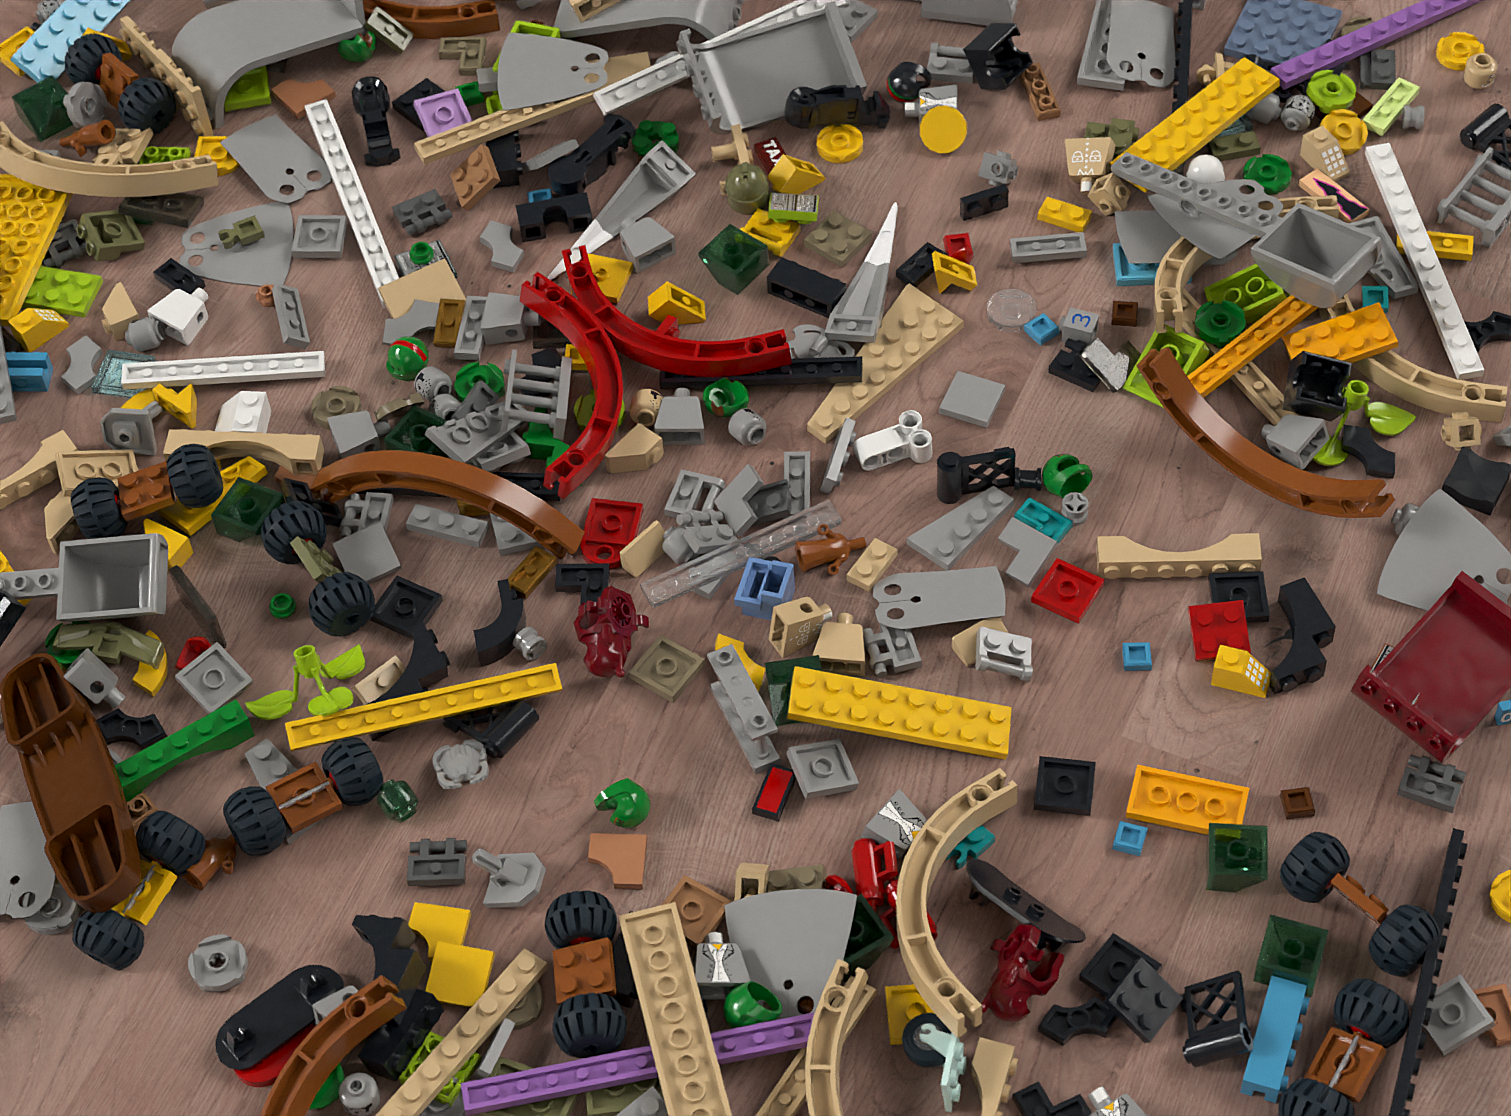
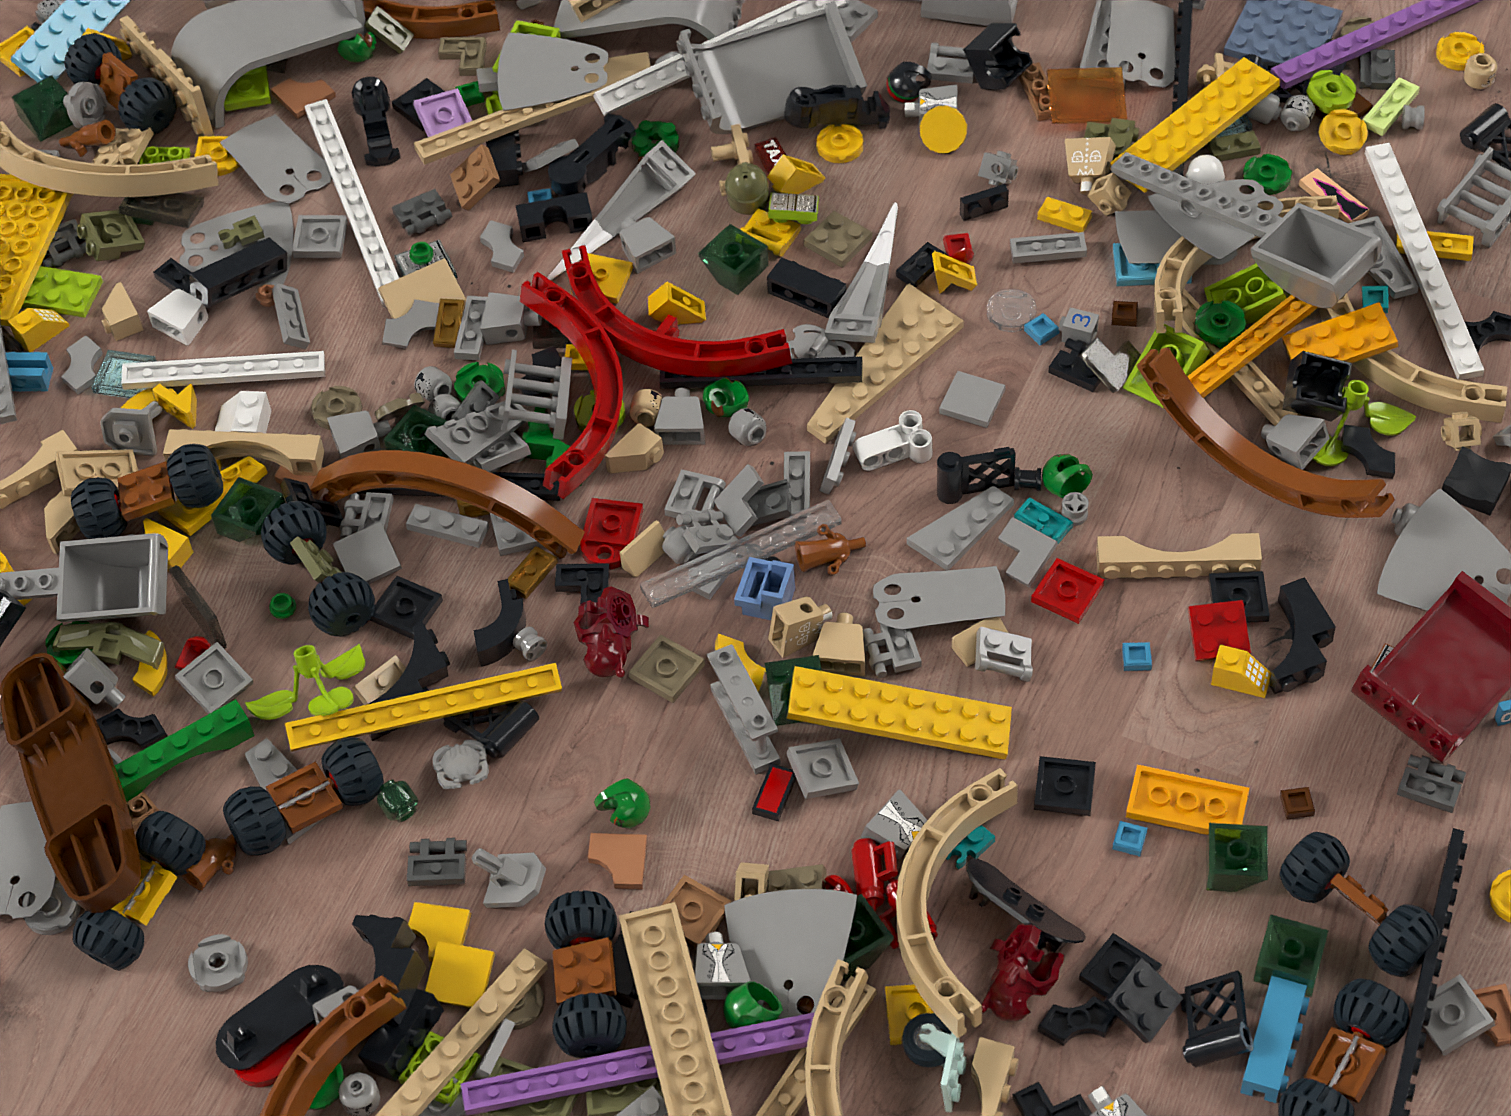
(144, 334): light grey head -> none
(238, 272): none -> black brick
(408, 358): green helmet -> none
(872, 565): tan plate -> none
(1086, 95): none -> clear orange piece
(1323, 152): tan slope -> none

